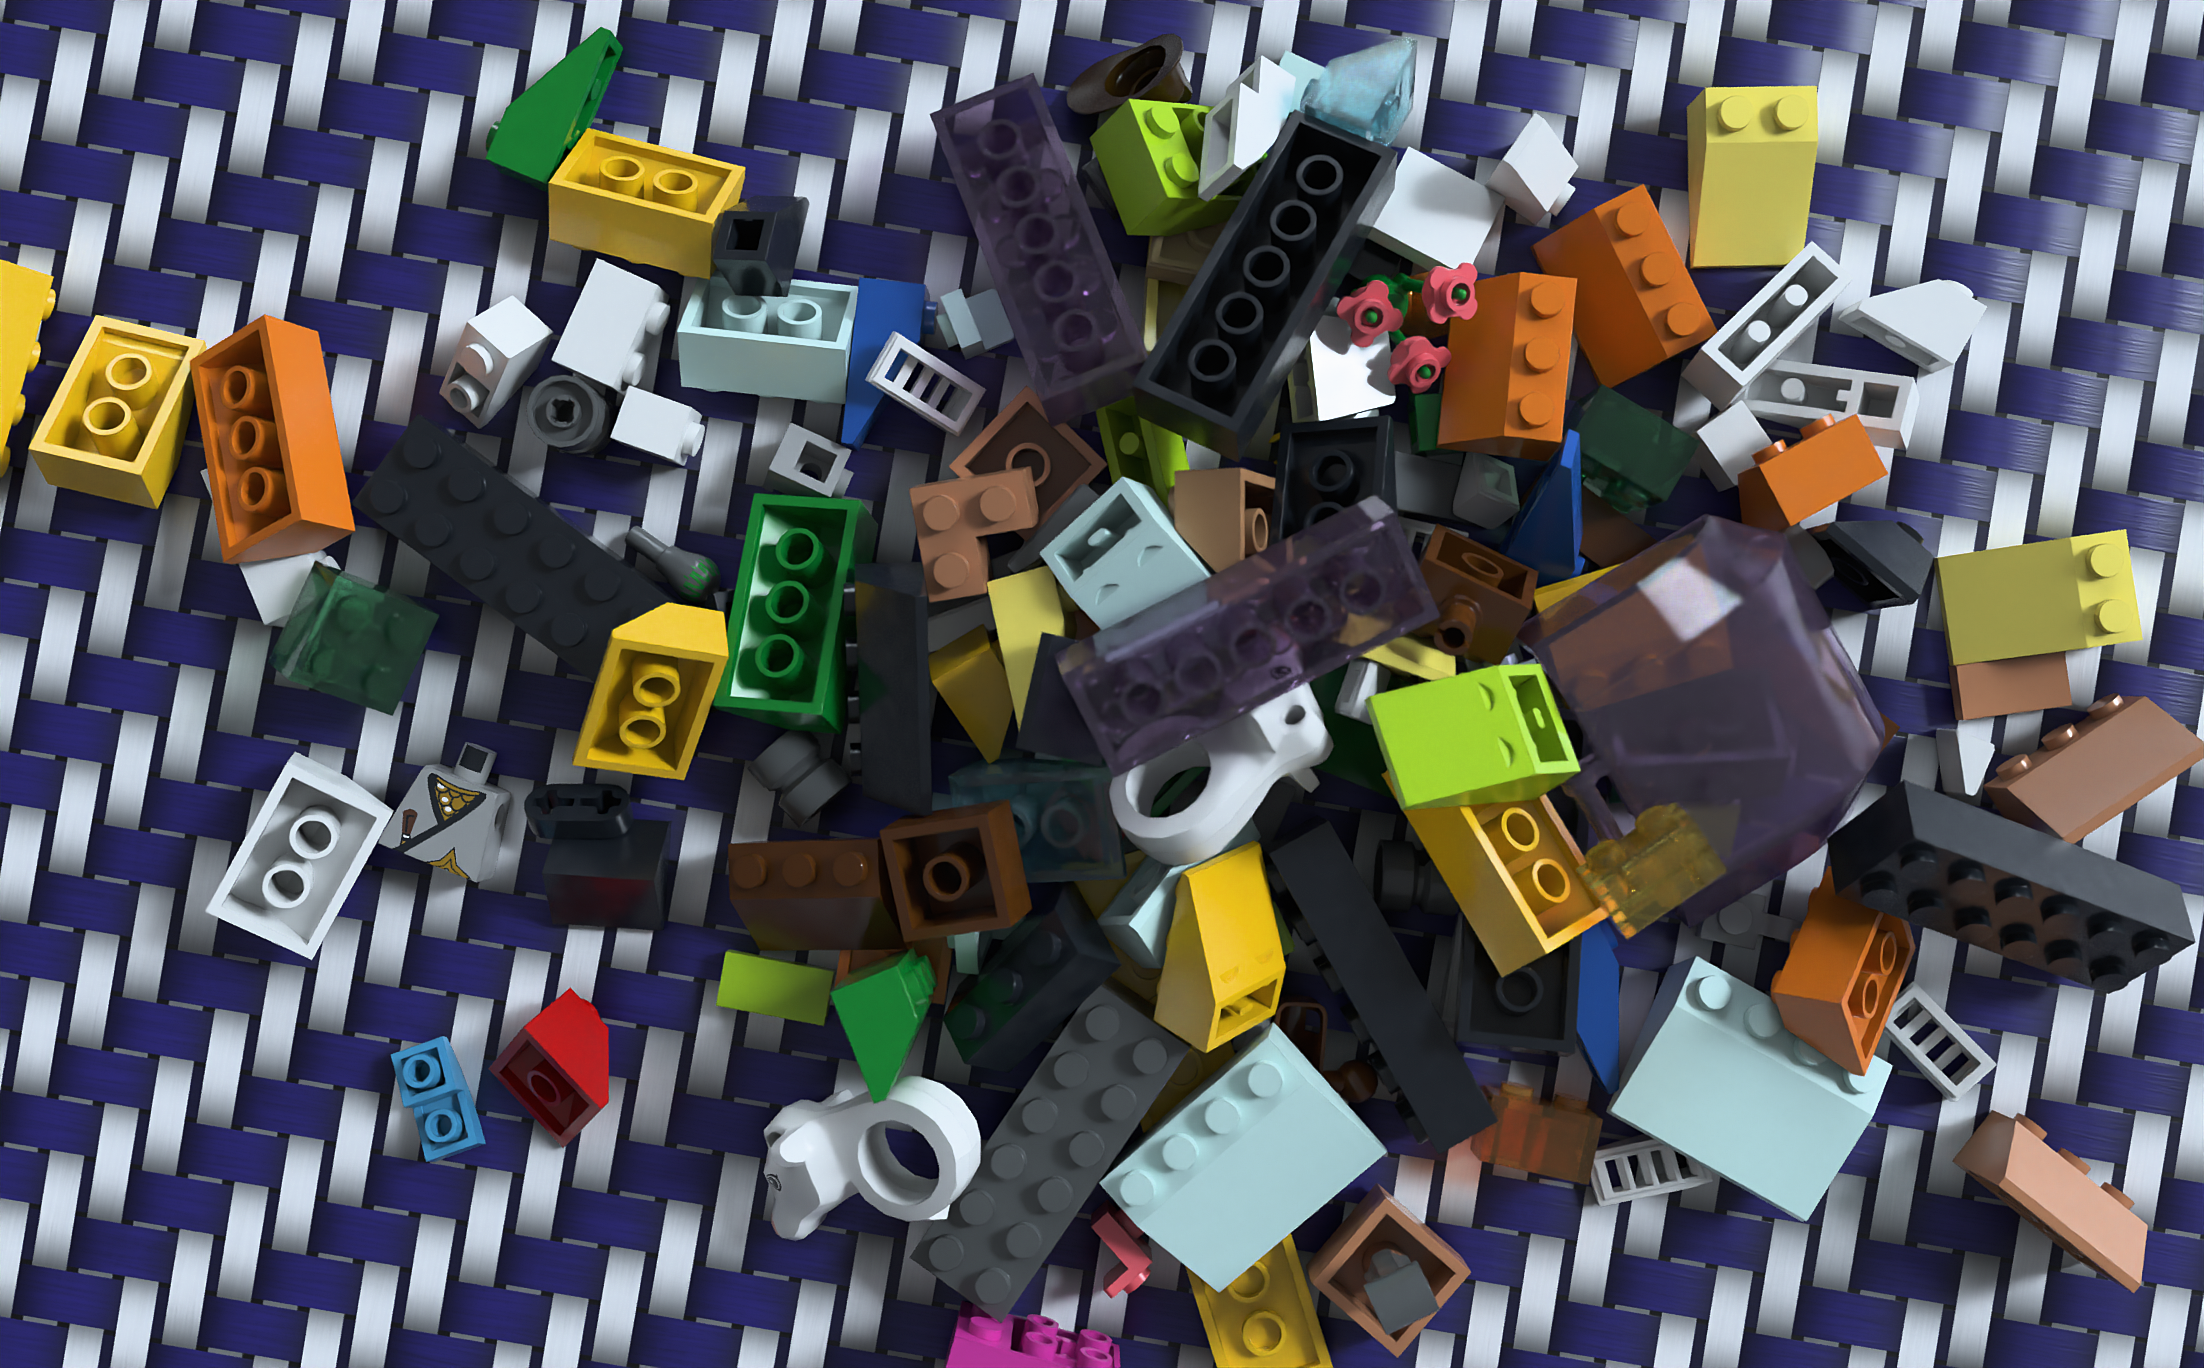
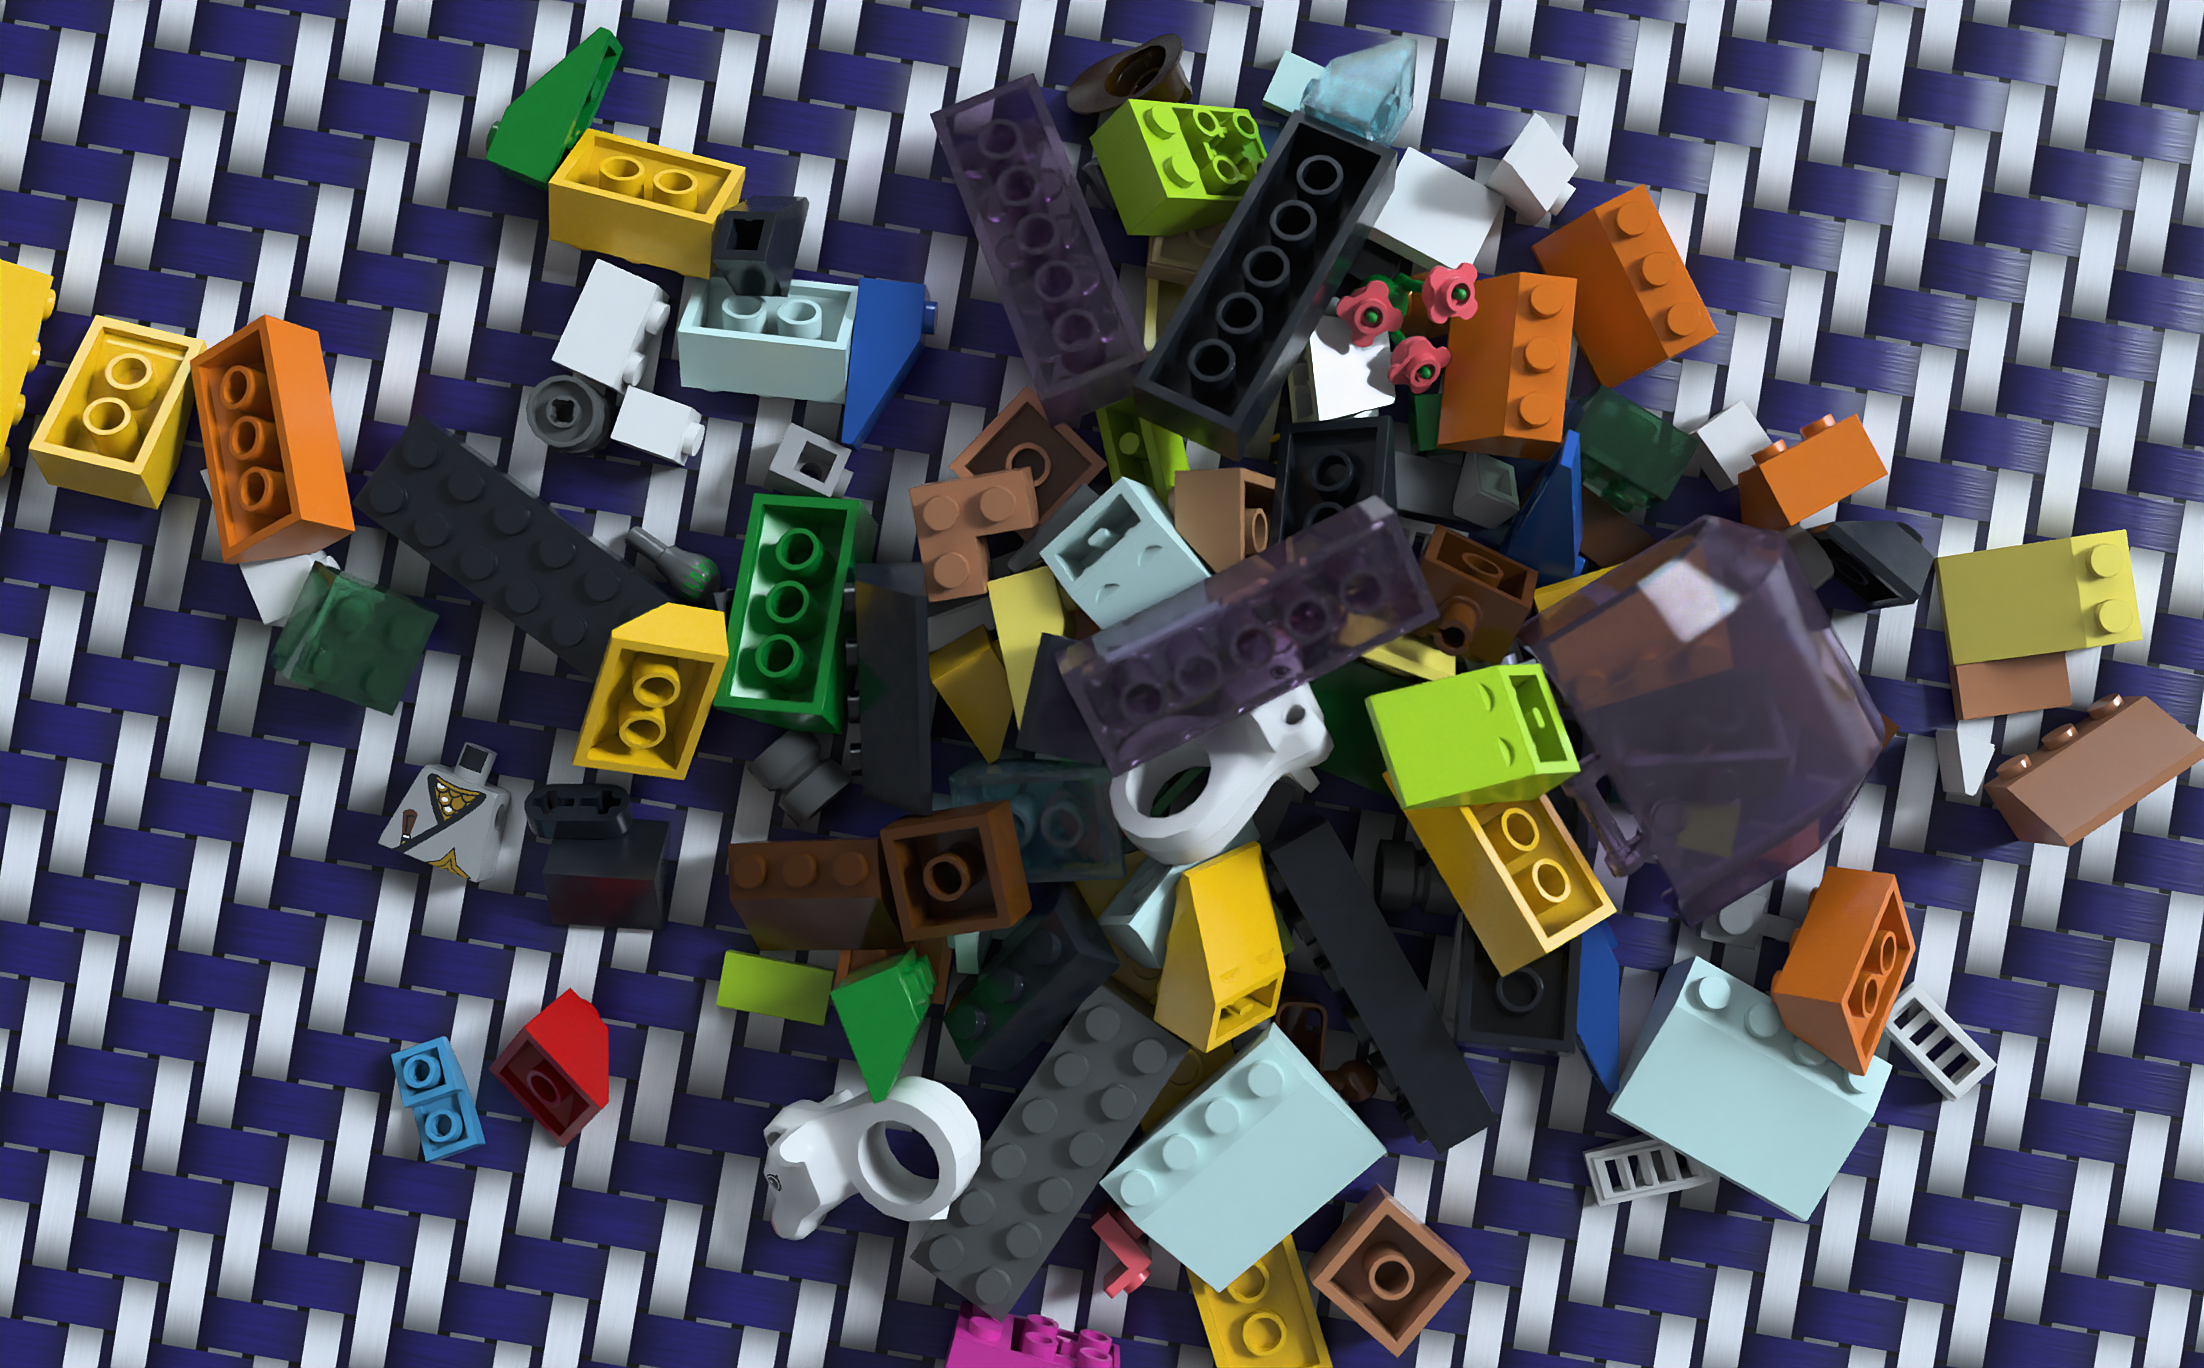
(301, 856): white slope -> none
(494, 359): white slope -> none
(960, 404): white slope -> none
(974, 322): light aqua bracket -> none
(1244, 124): white slope -> none
(1361, 681): white slope -> none
(1398, 1290): dark grey piece -> none
(1539, 1133): clear orange brick -> none
(1650, 868): clear yellow brick -> none
(1750, 174): light yellow slope -> none
(1766, 326): white brick -> none
(1806, 392): white slope -> none
(1920, 322): white slope -> none
(2008, 888): black brick -> none
(2057, 1196): slope -> none

